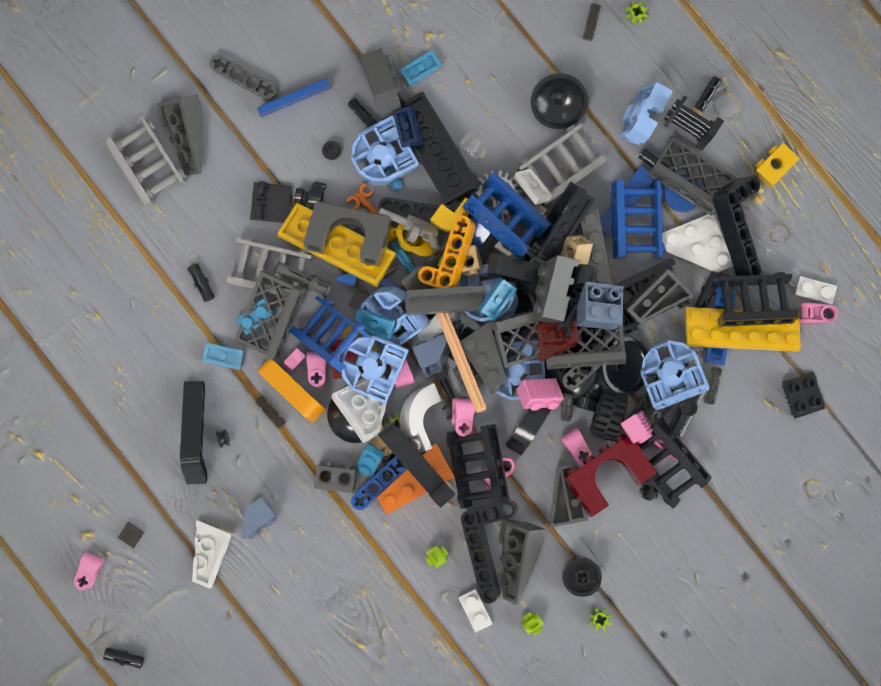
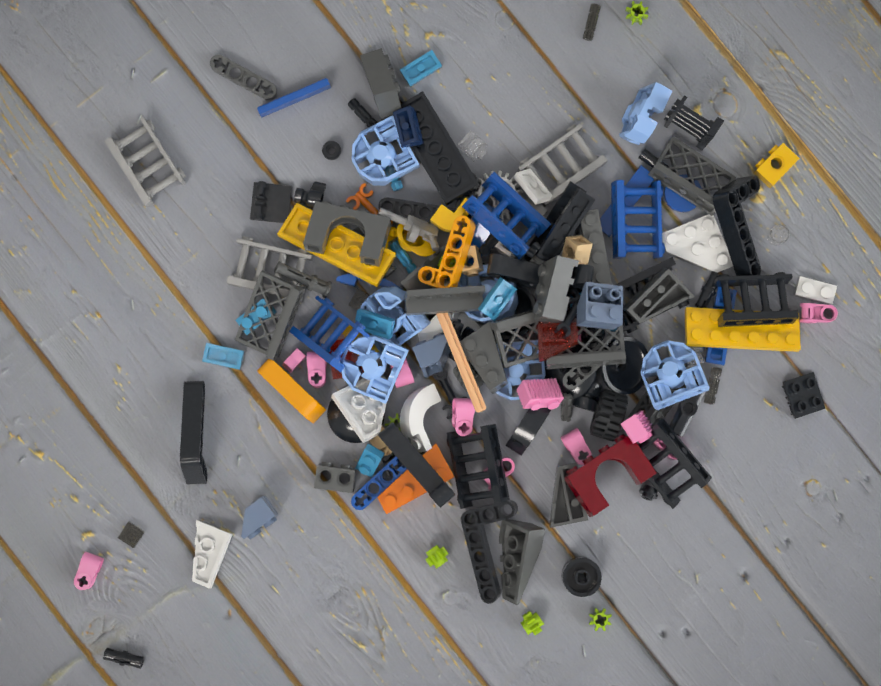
(184, 123): dark grey wedge -> none
(201, 282): black pin -> none
(223, 438): black bush -> none
(270, 411): clear smoke axle -> none
(475, 610): white plate -> none
(559, 112): black dish -> none
(708, 94): black axle -> none

